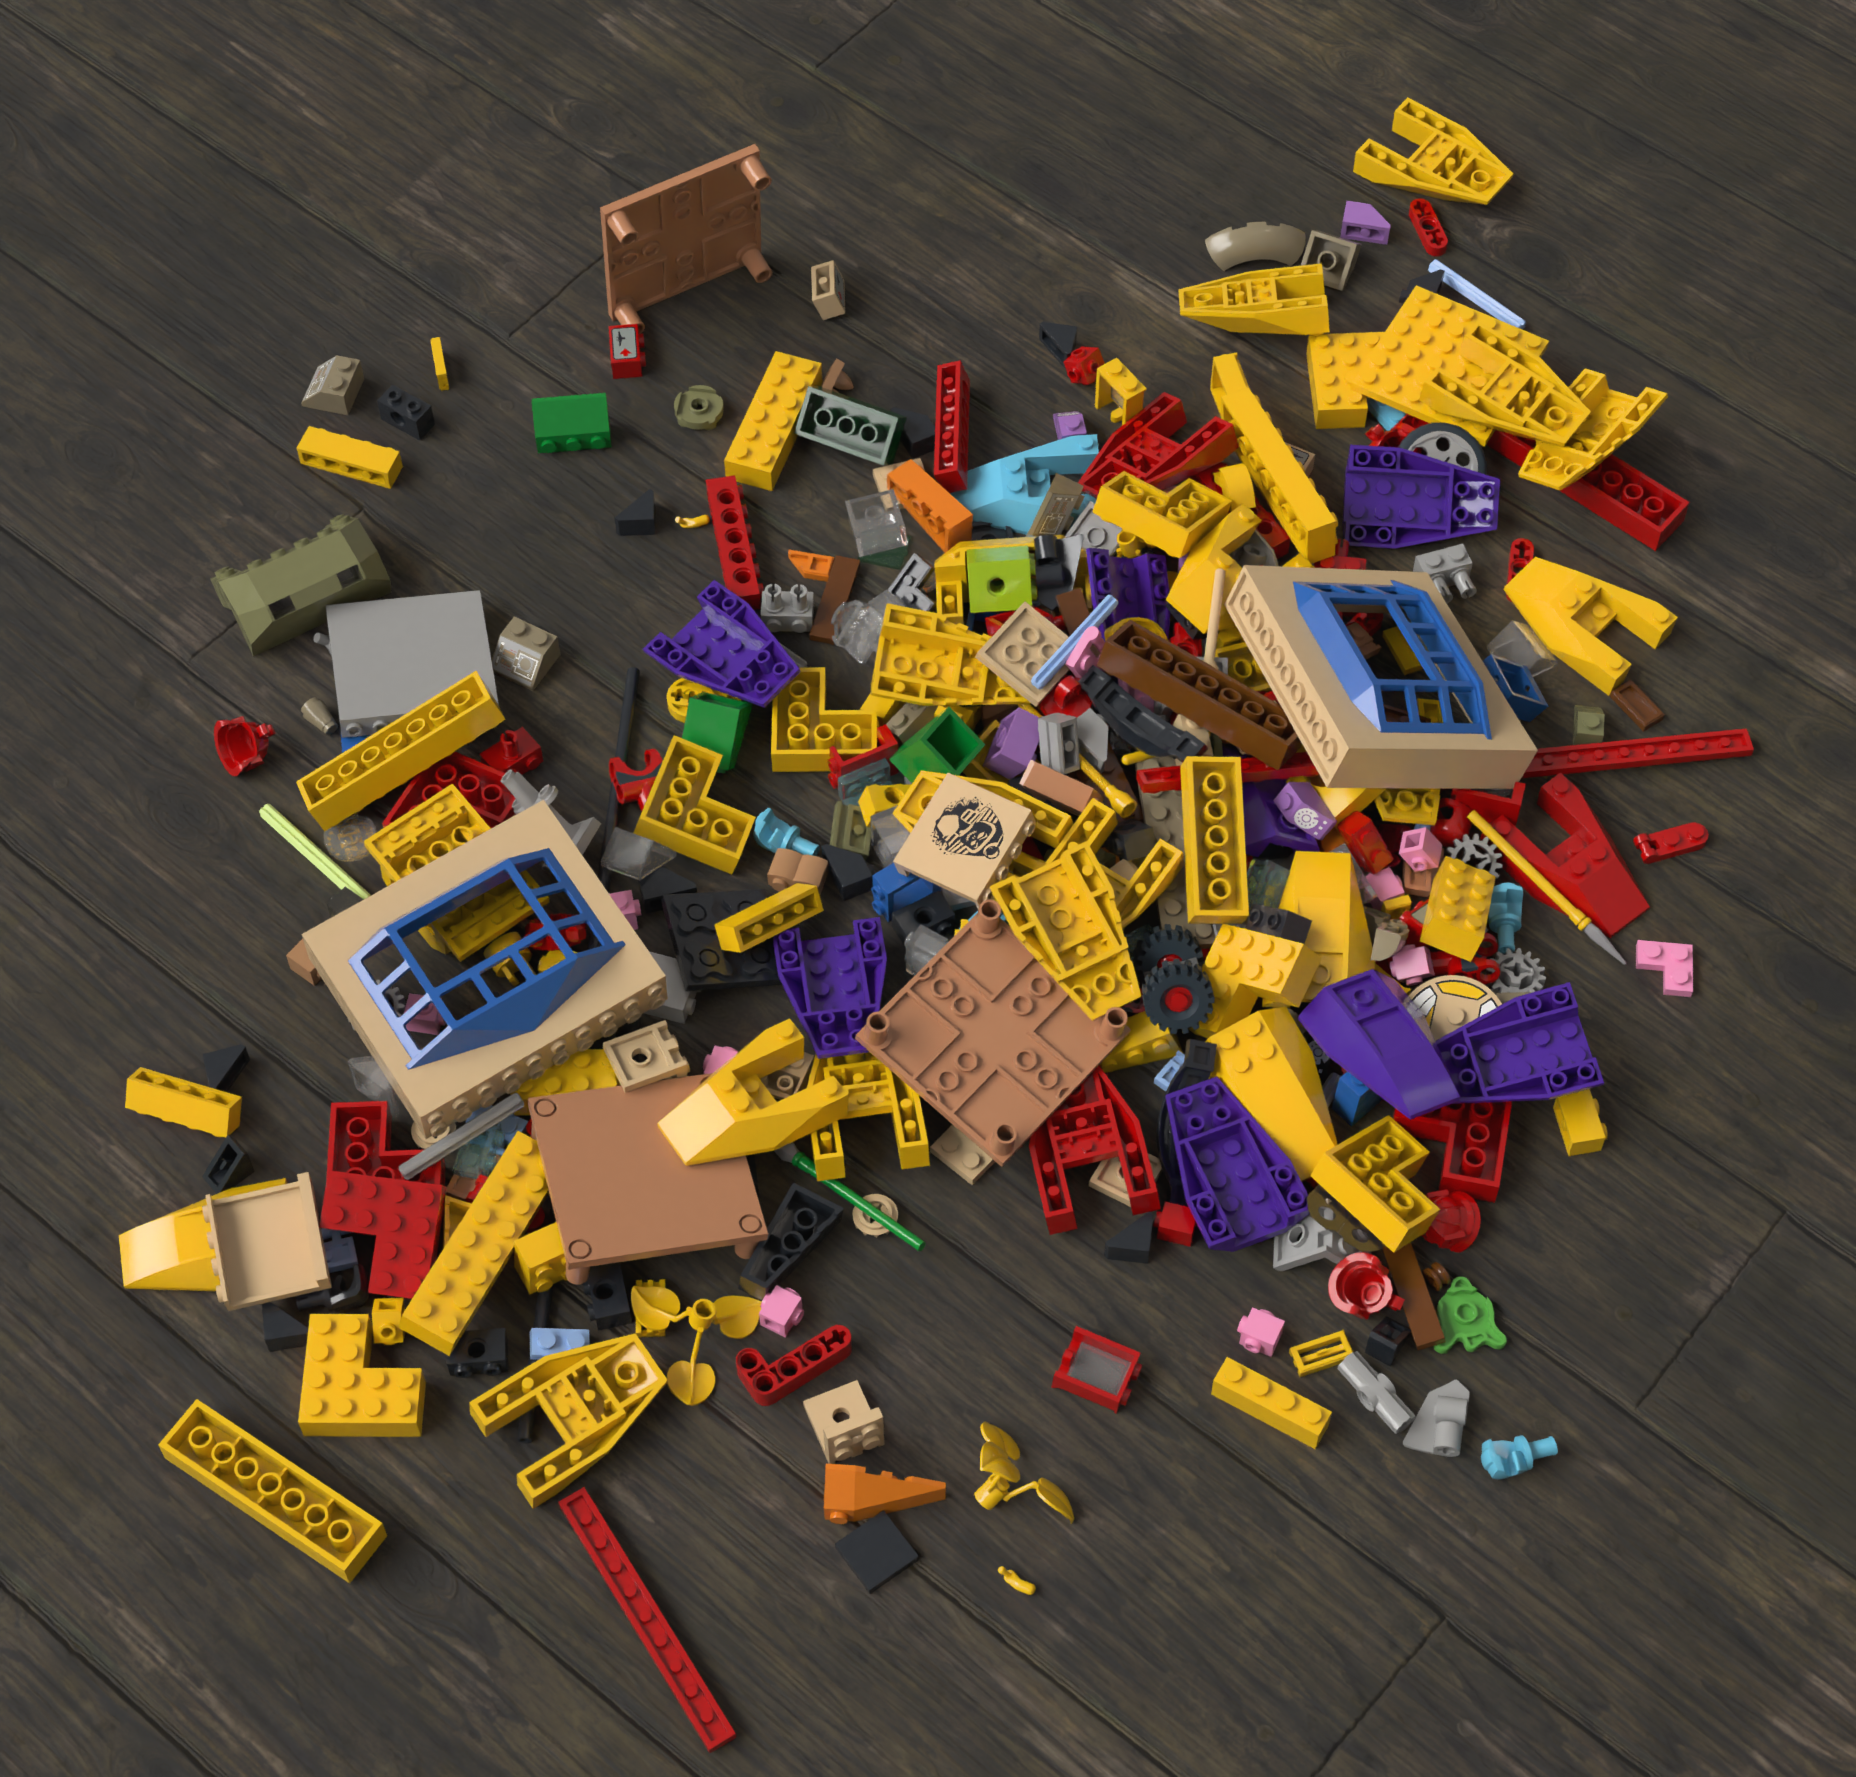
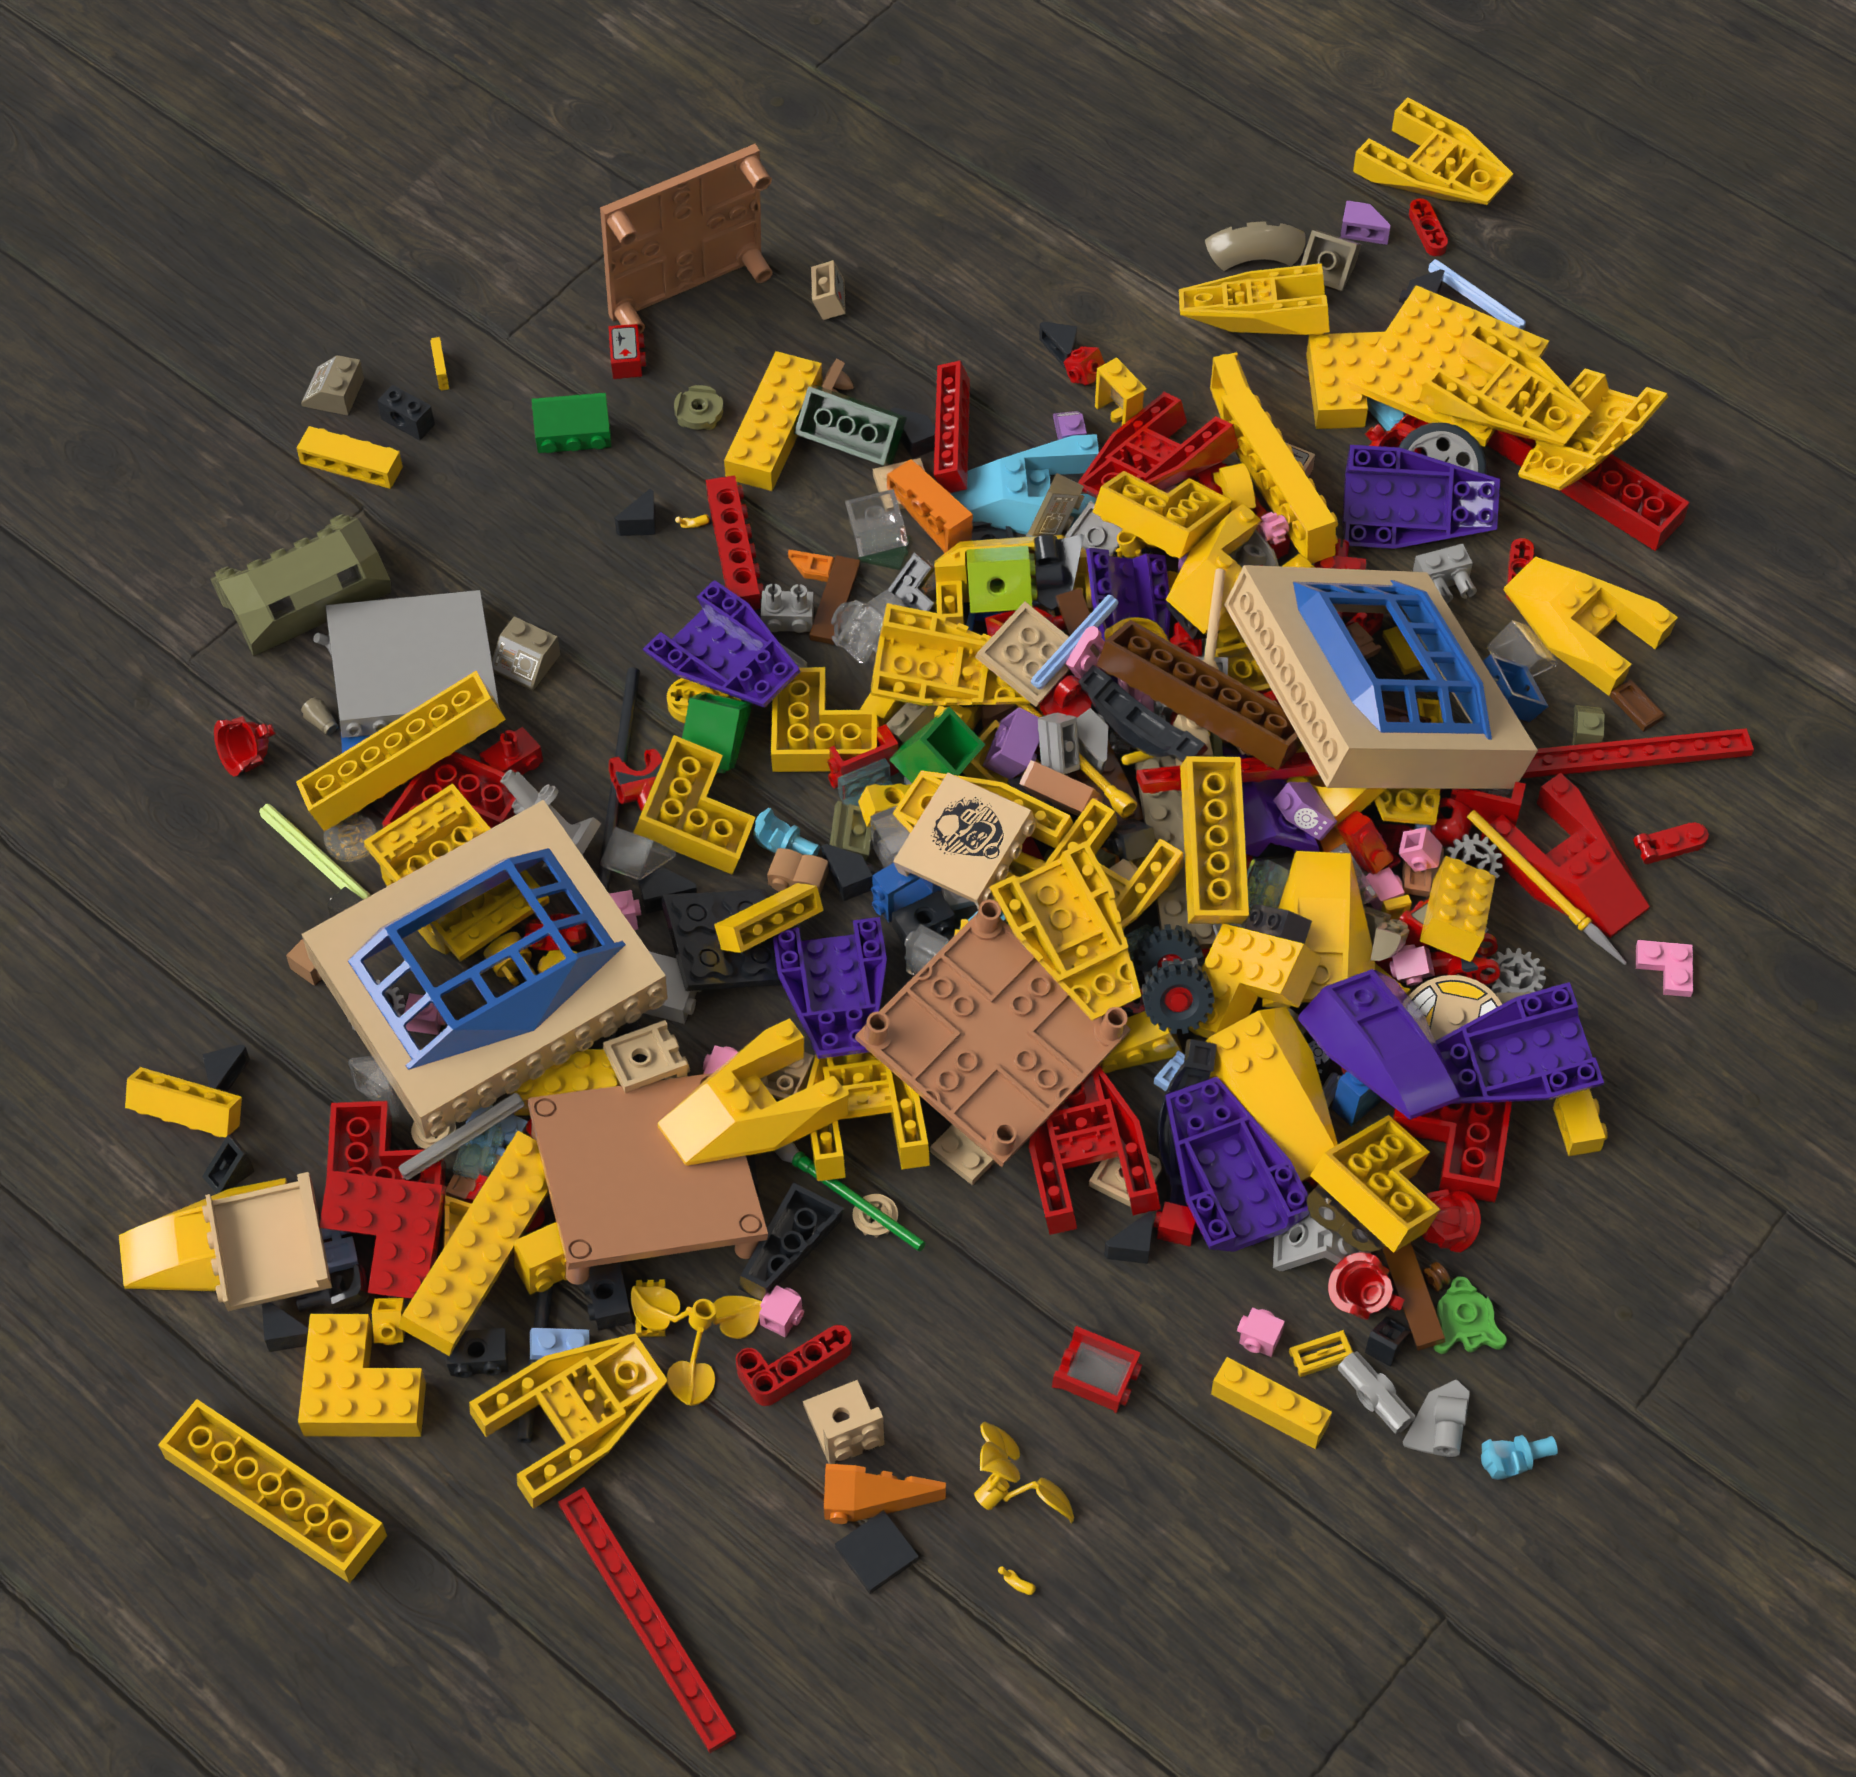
(1273, 528): none -> bright pink gear
(1505, 914): medium azure piece -> none

